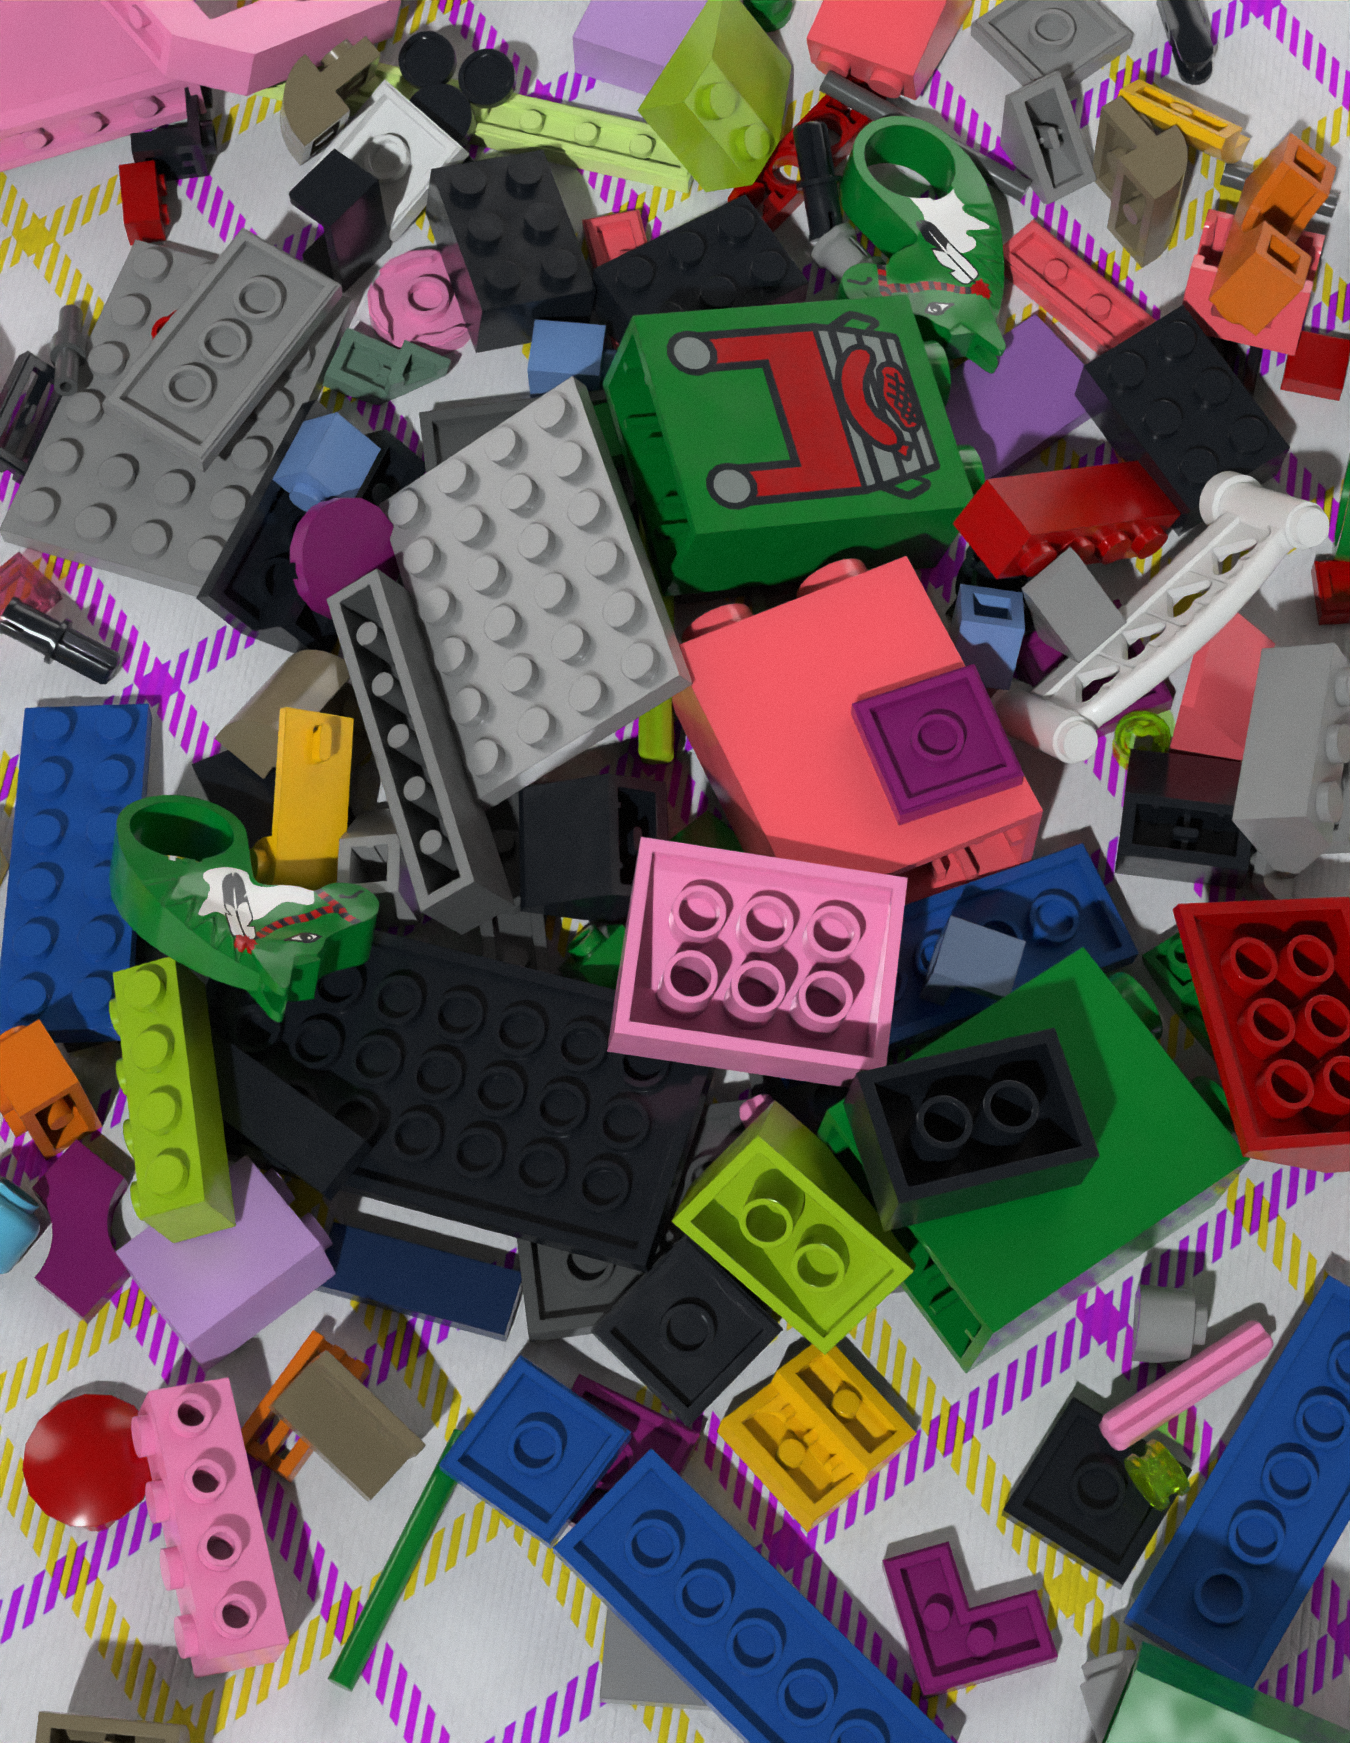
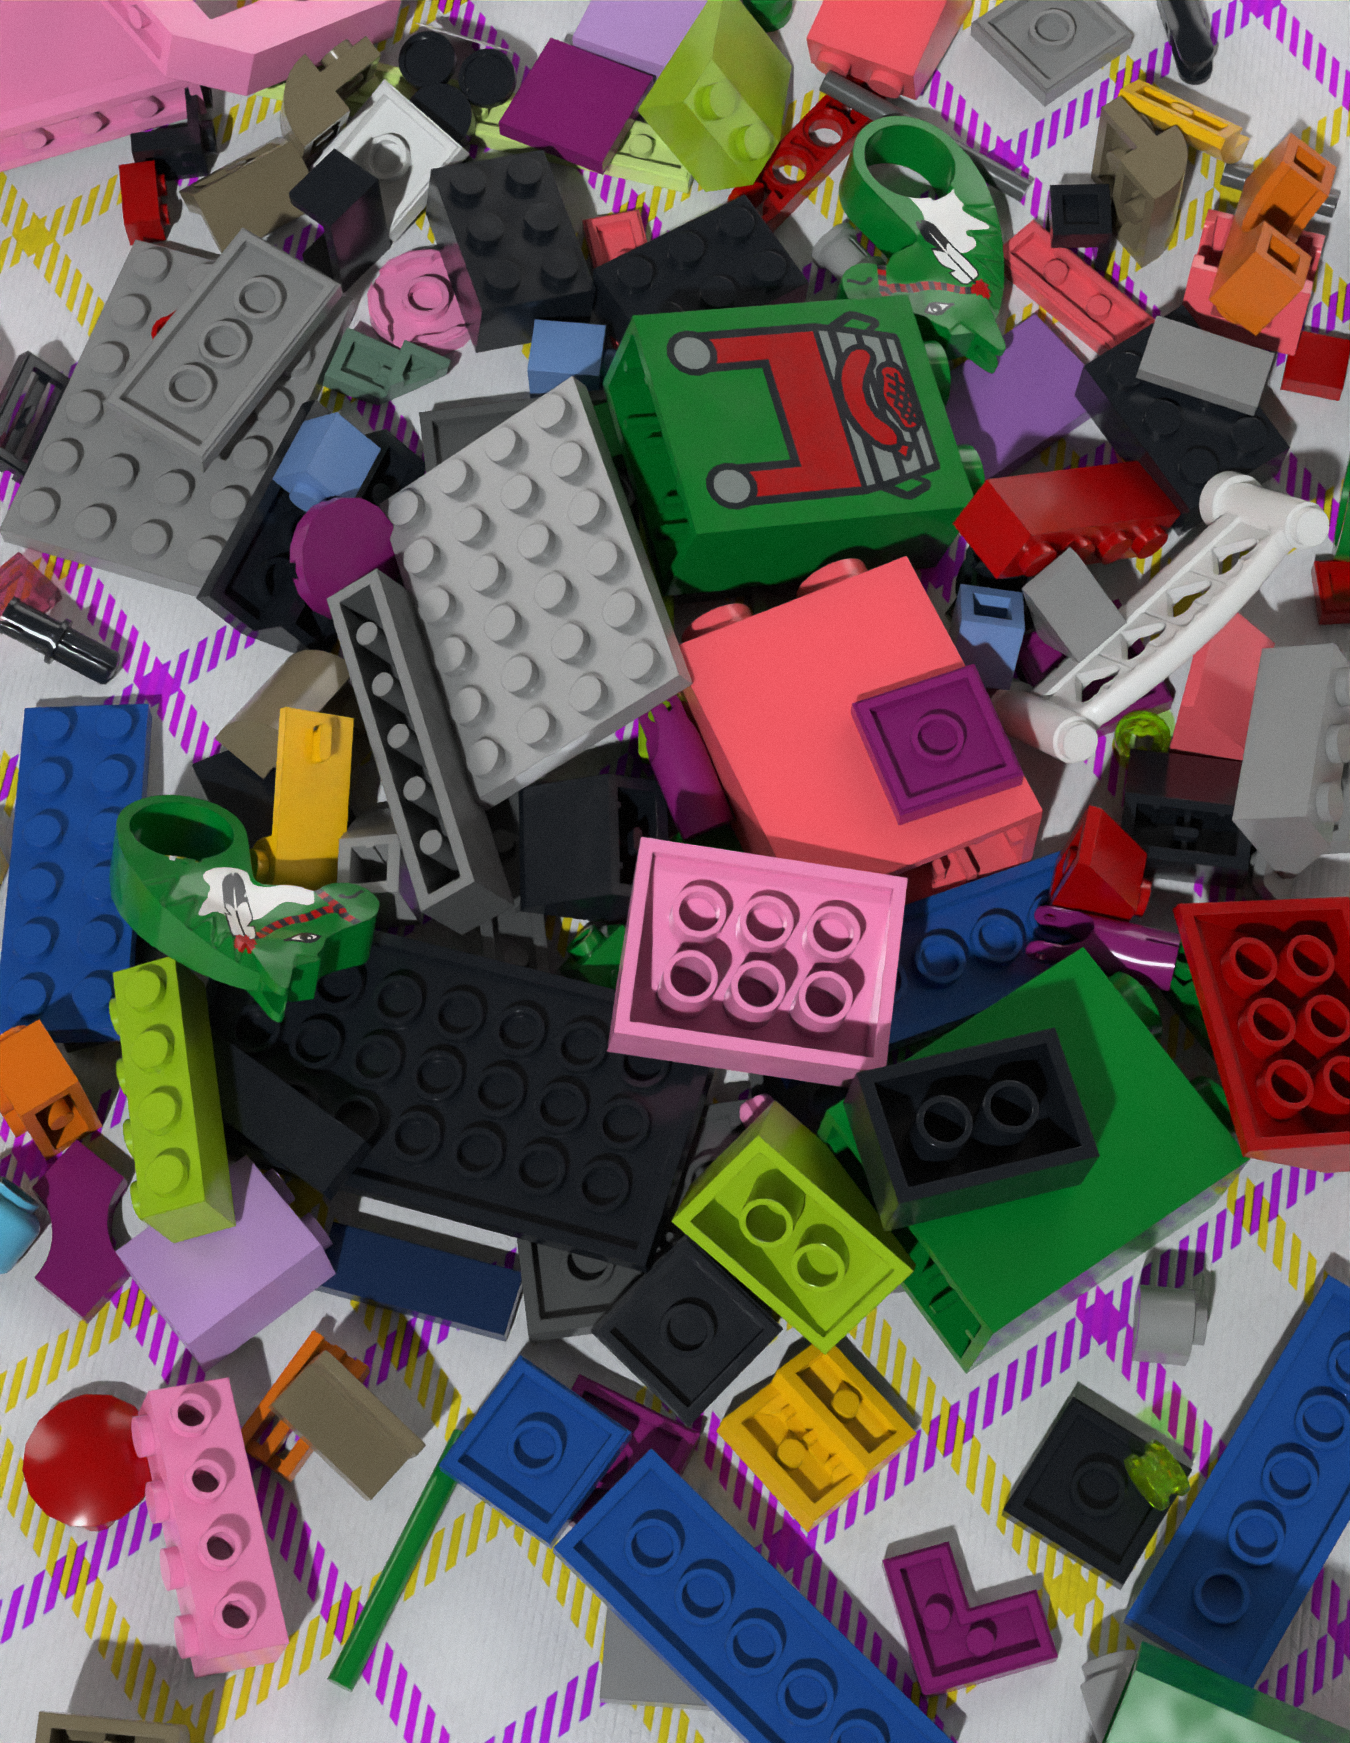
(68, 350): dark grey bar -> none
(249, 192): none -> dark tan panel
(464, 37): none -> white sticker
(576, 105): none -> magenta tile
(685, 771): none -> magenta piece
(817, 178): black axle -> none
(973, 961): sand blue panel -> none
(1046, 139): light grey slope -> none
(1081, 219): none -> black panel
(1100, 871): none -> red slope
(1113, 944): none -> magenta piece
(1185, 1385): bright pink axle -> none
(1205, 365): none -> light grey tile

